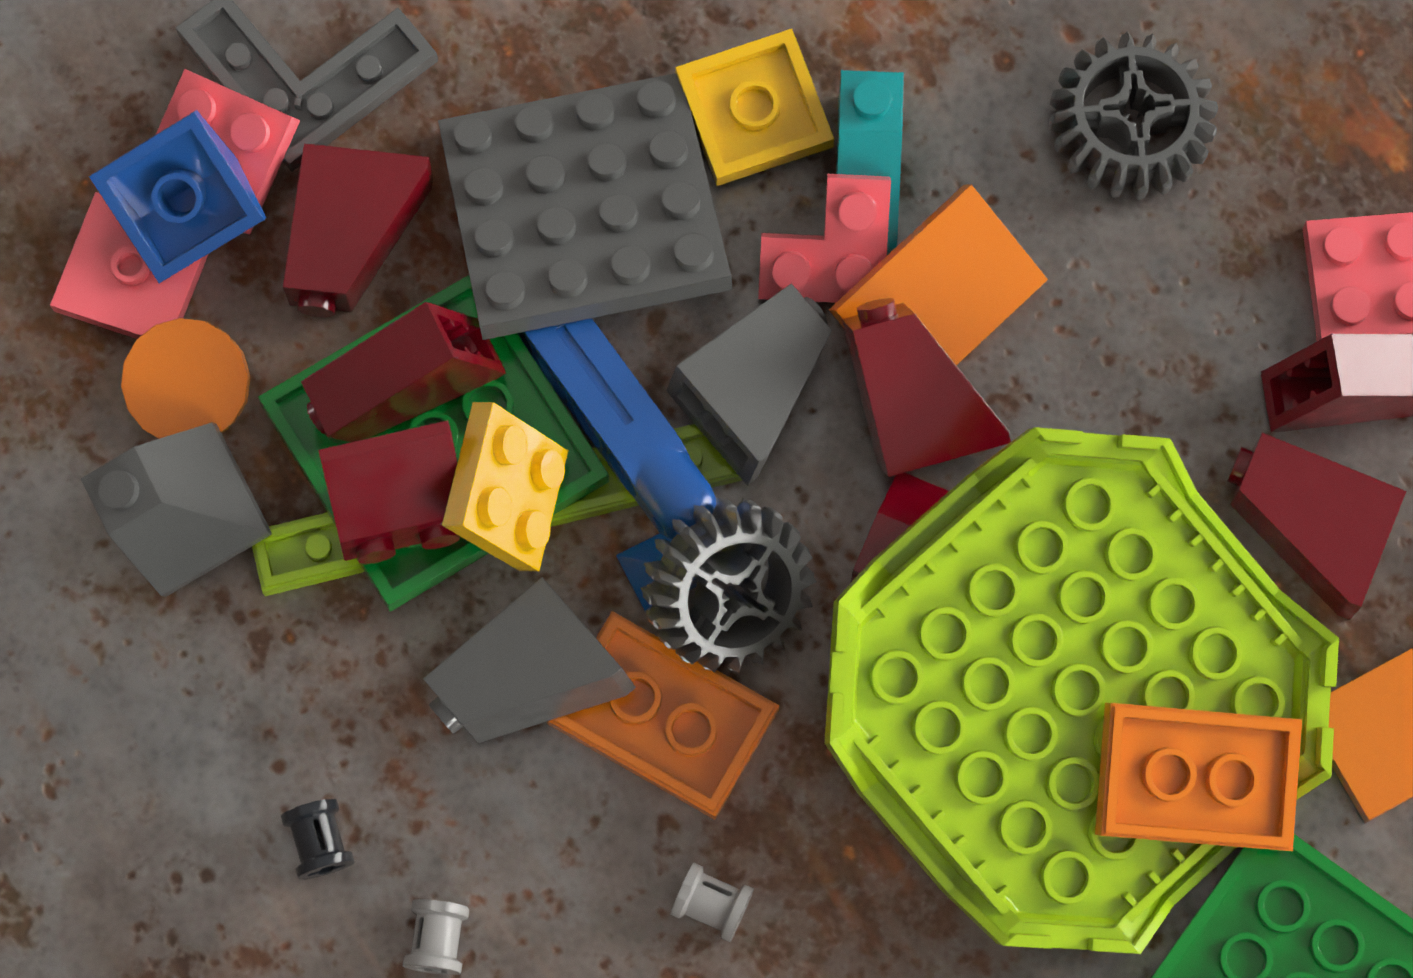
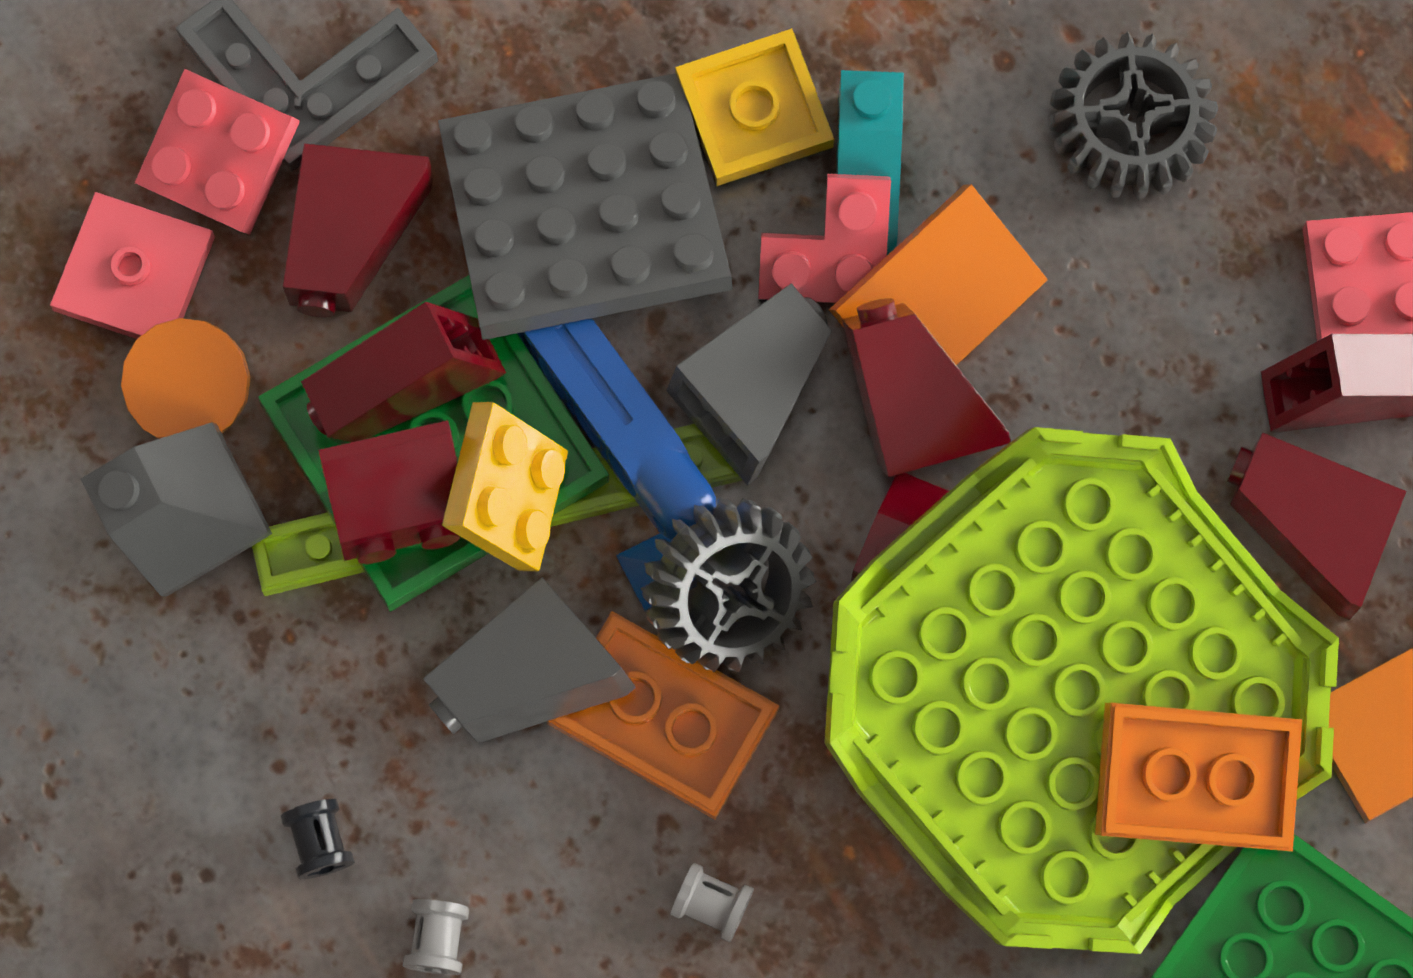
(179, 195): blue slope -> none

